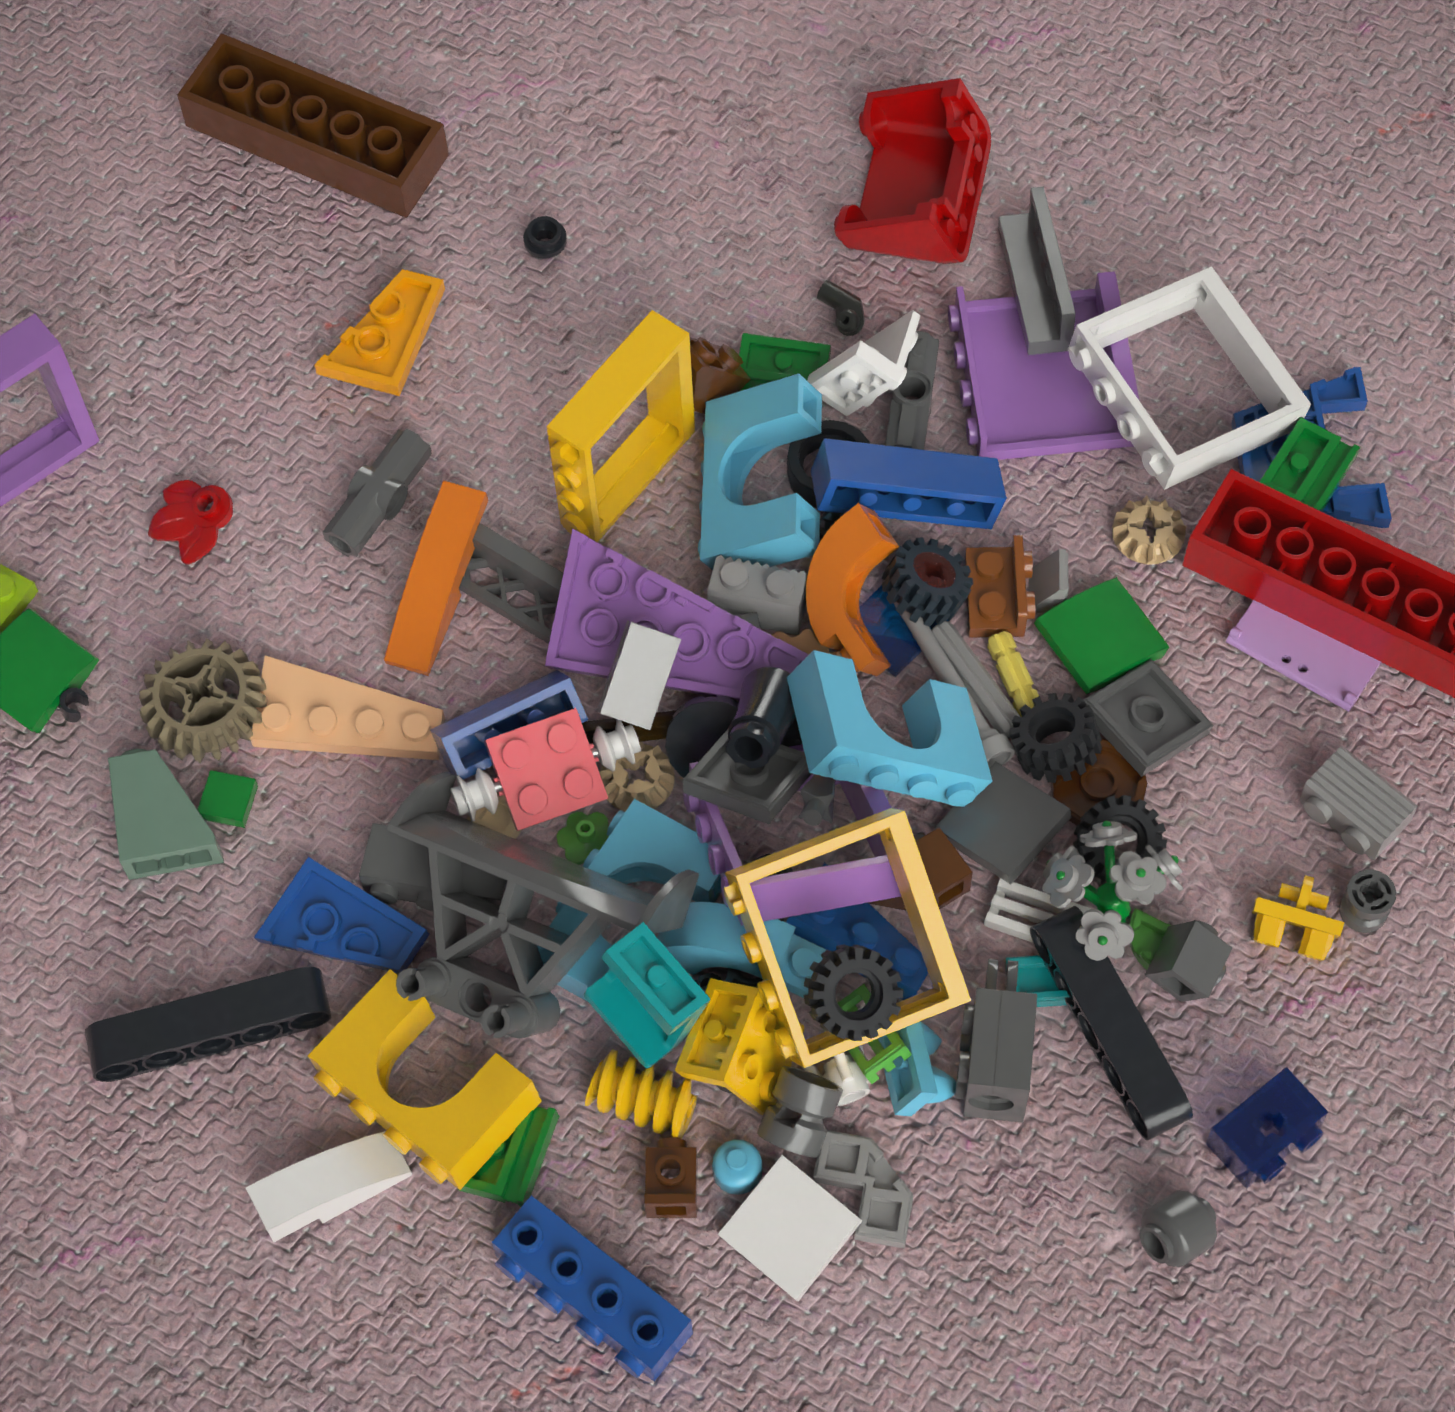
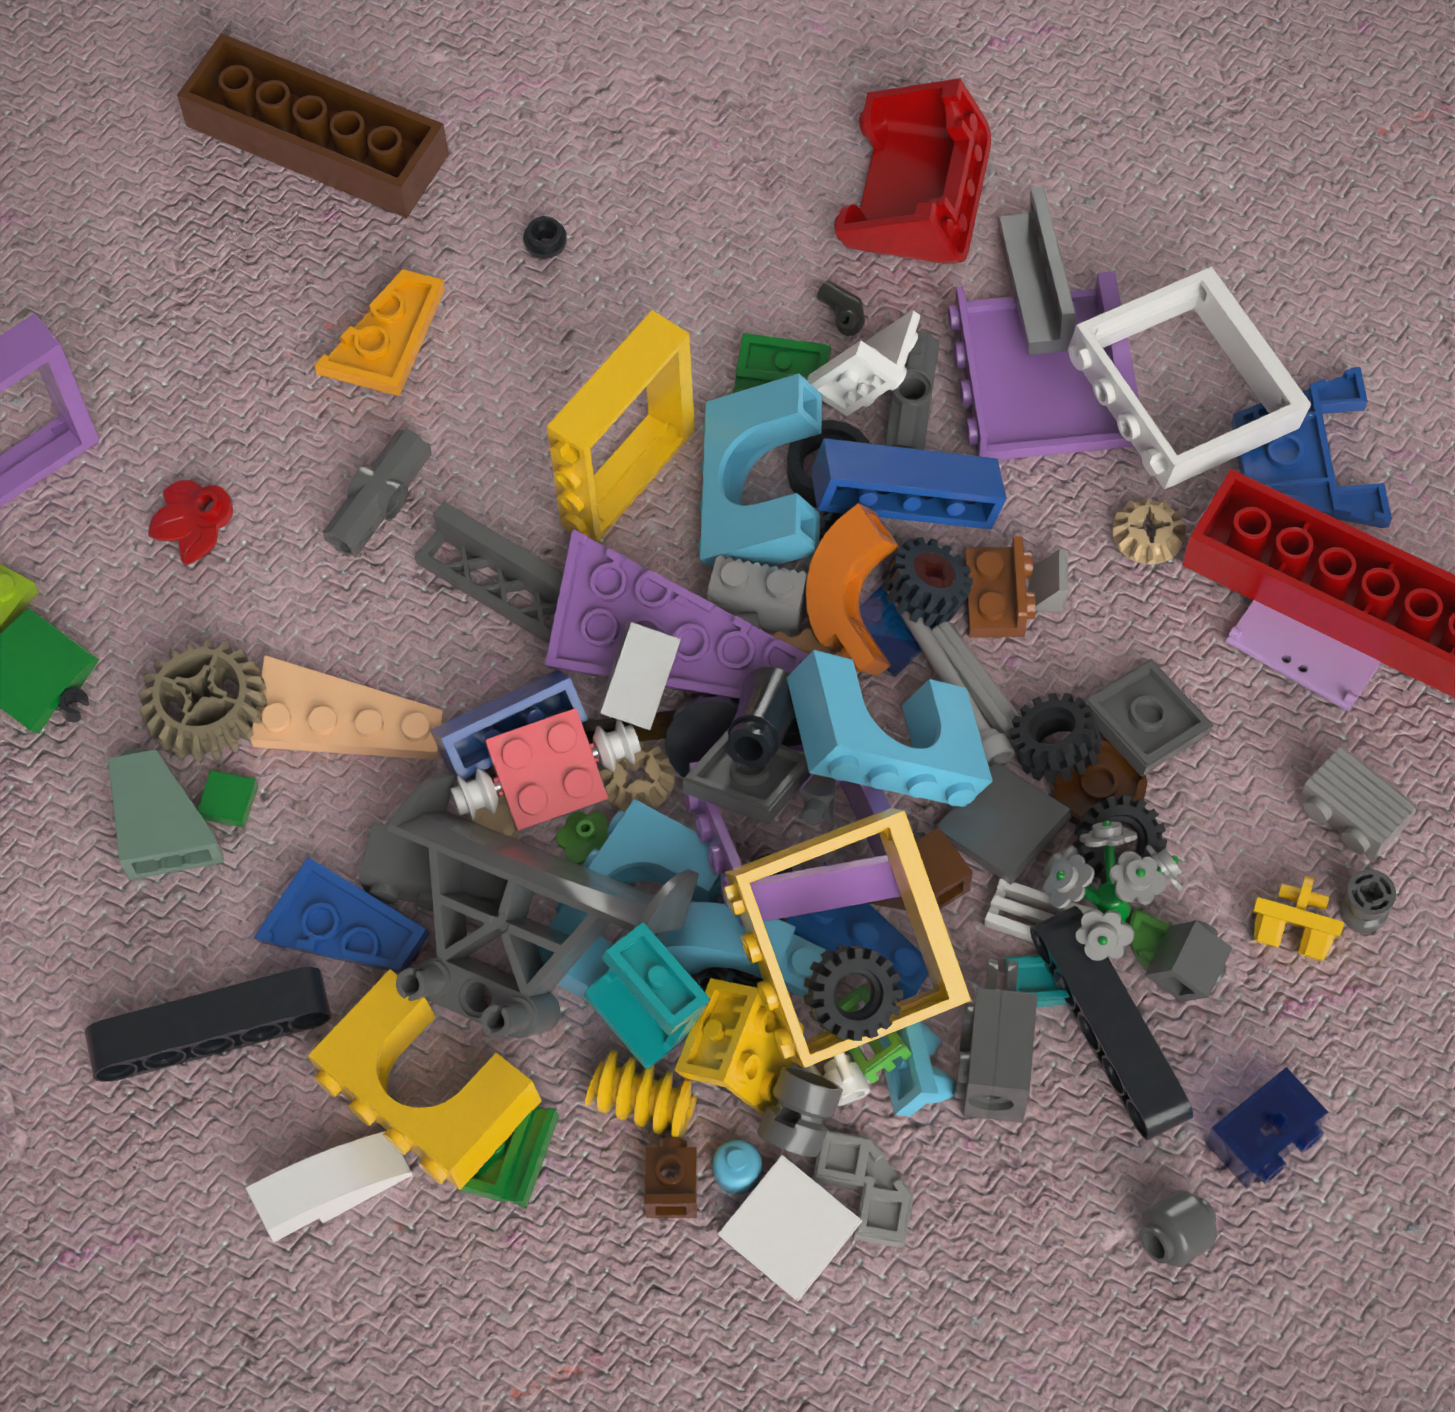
(435, 578): orange slope -> none
(591, 1289): blue brick -> none
(714, 372): reddish brown slope -> none
(1012, 670): light yellow axle -> none
(1101, 635): green slope -> none
(1310, 464): green plate -> none

